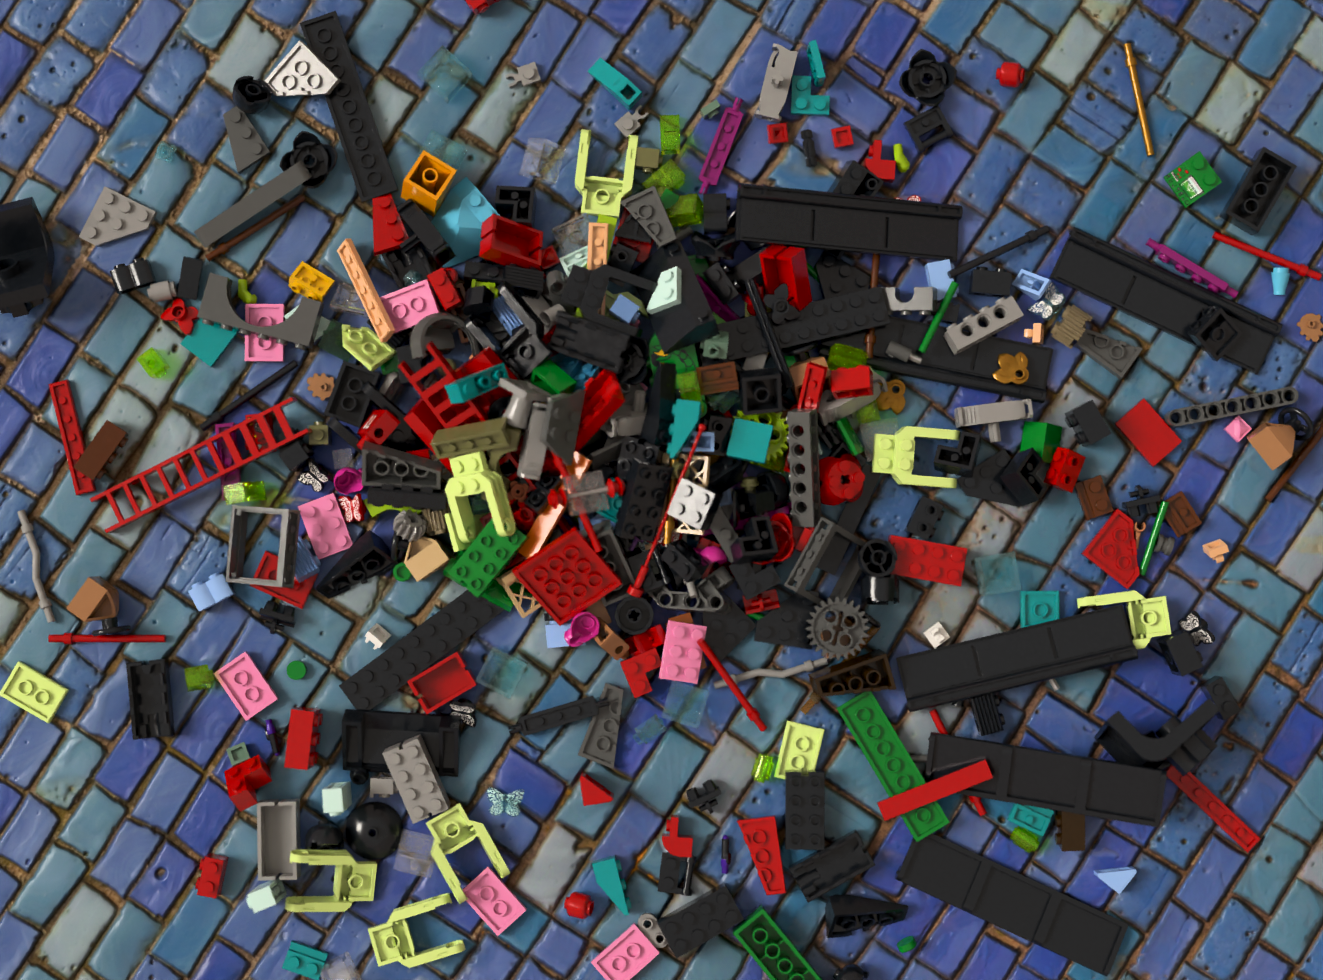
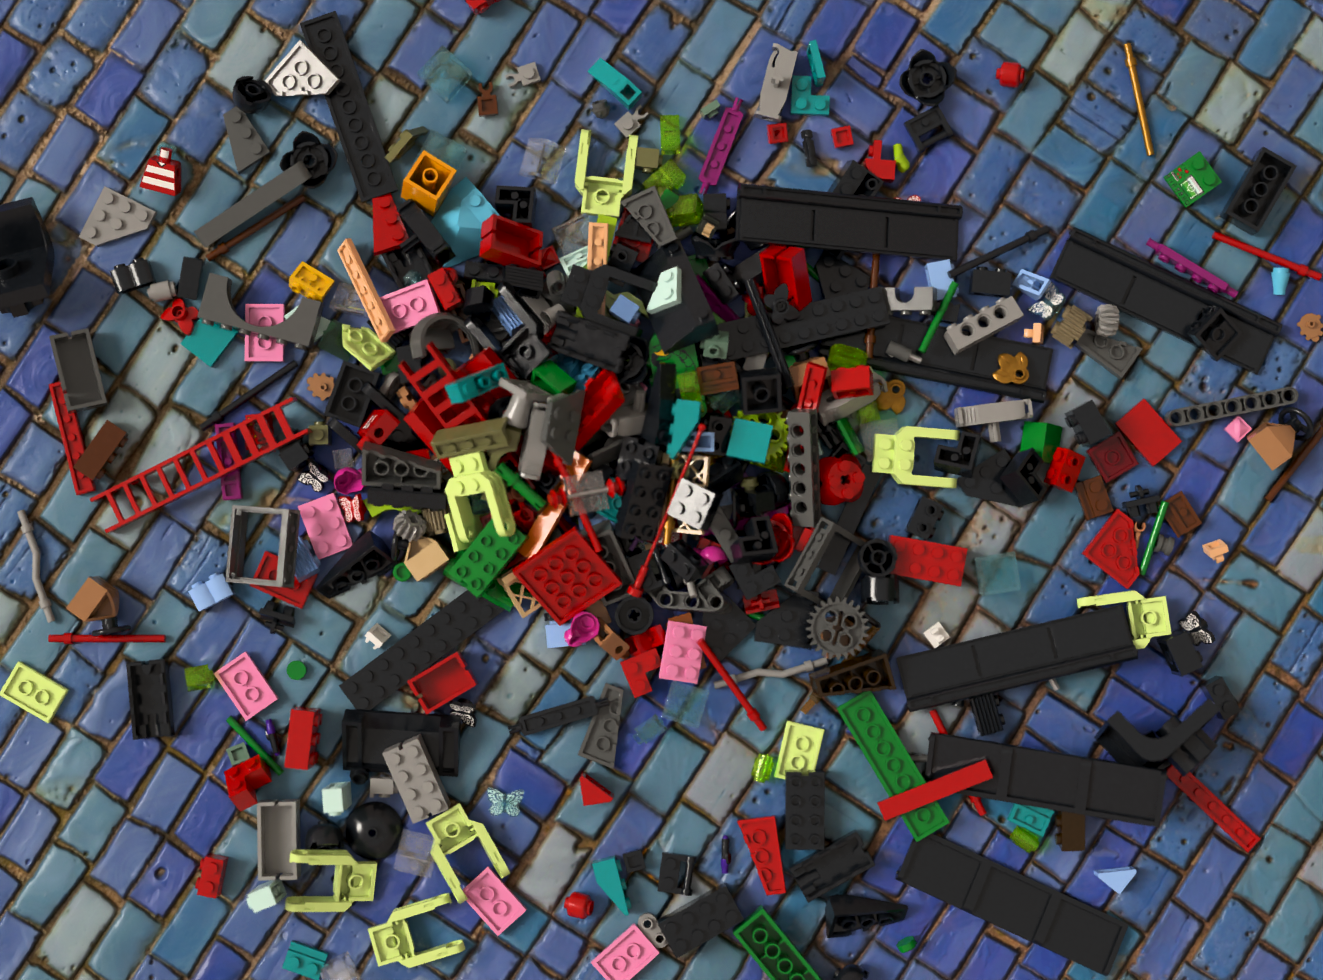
(78, 371): none -> dark grey piece
(153, 363): clear neon green brick -> none
(162, 174): none -> red torso
(244, 294): lime arm -> none
(244, 492): clear neon green arch -> none
(254, 745): none -> green bar
(405, 143): none -> olive wing
(406, 398): none -> medium nougat plate
(487, 103): none -> reddish brown plate
(502, 672): clear light blue brick -> none
(519, 485): none -> green pin
(601, 108): none -> dark grey plate
(634, 860): none -> black plate
(677, 844): red brick -> none
(707, 226): none -> pearl dark grey piece
(711, 792): black hips -> none
(1038, 607): teal tile -> none
(1106, 320): none -> light grey gear
(1112, 457): none -> dark red tile

